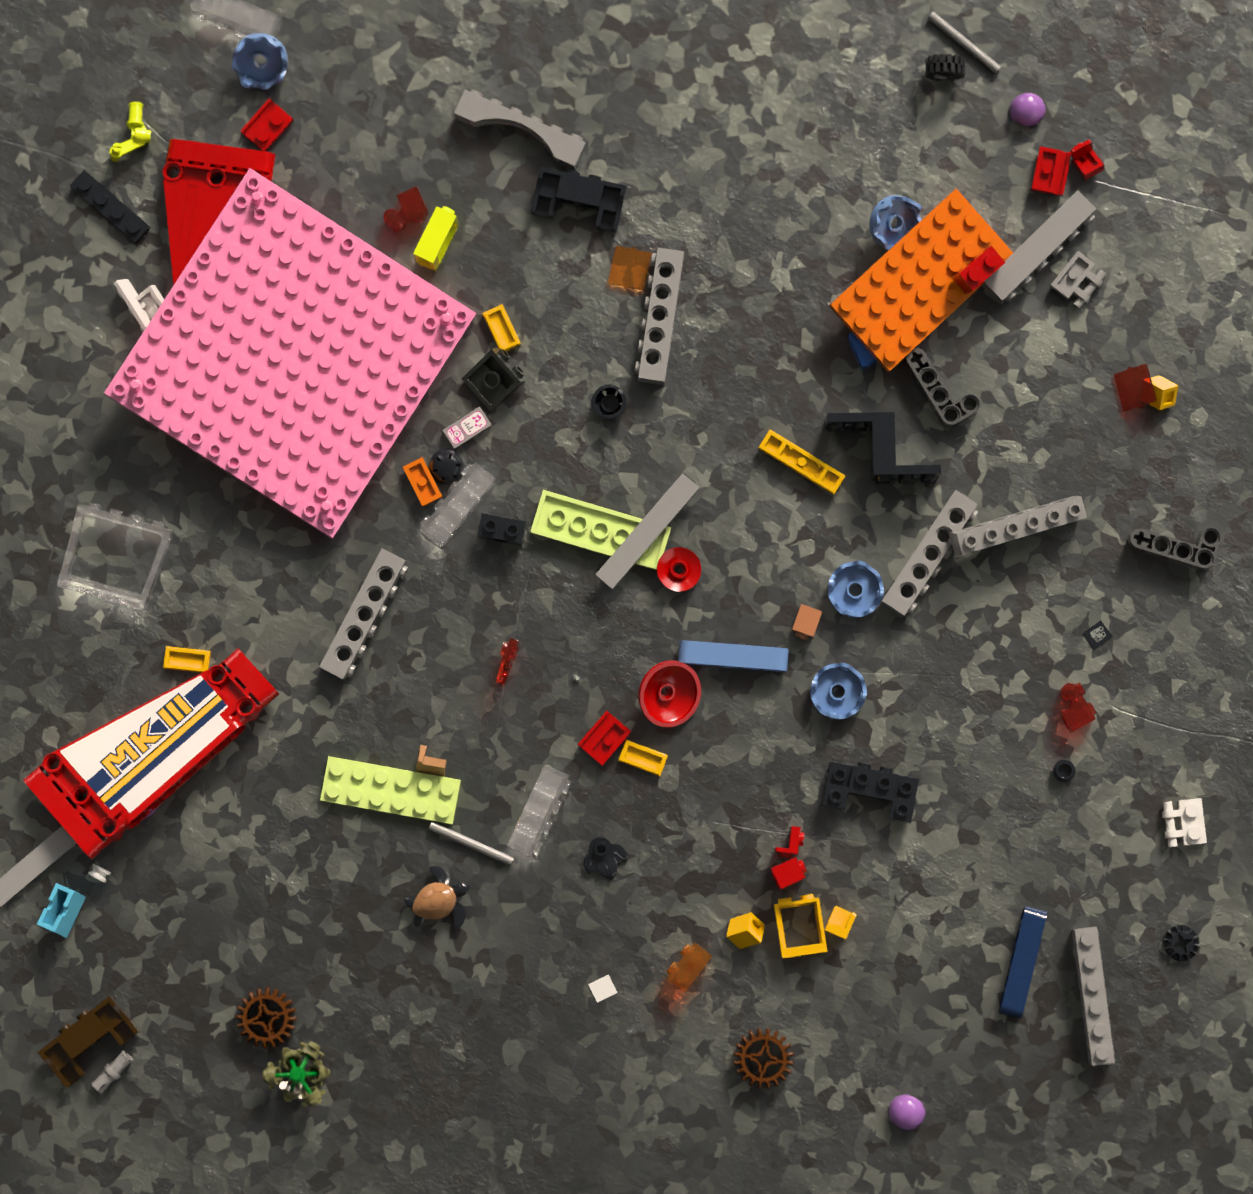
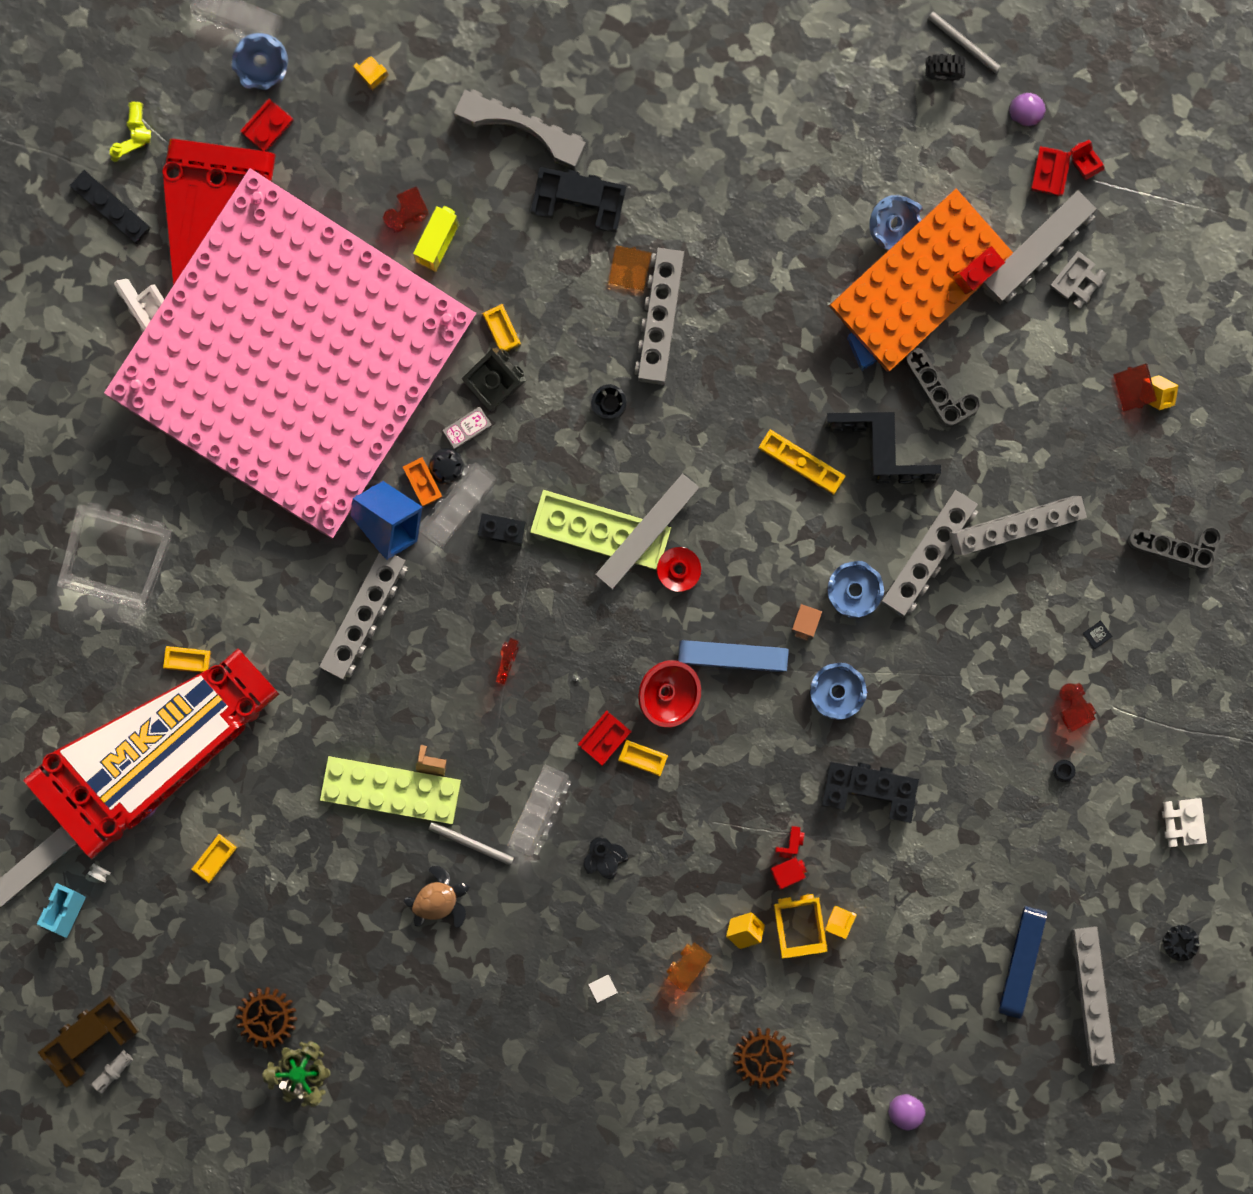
(214, 858): none -> yellow tile
(371, 72): none -> yellow panel
(387, 518): none -> blue slope

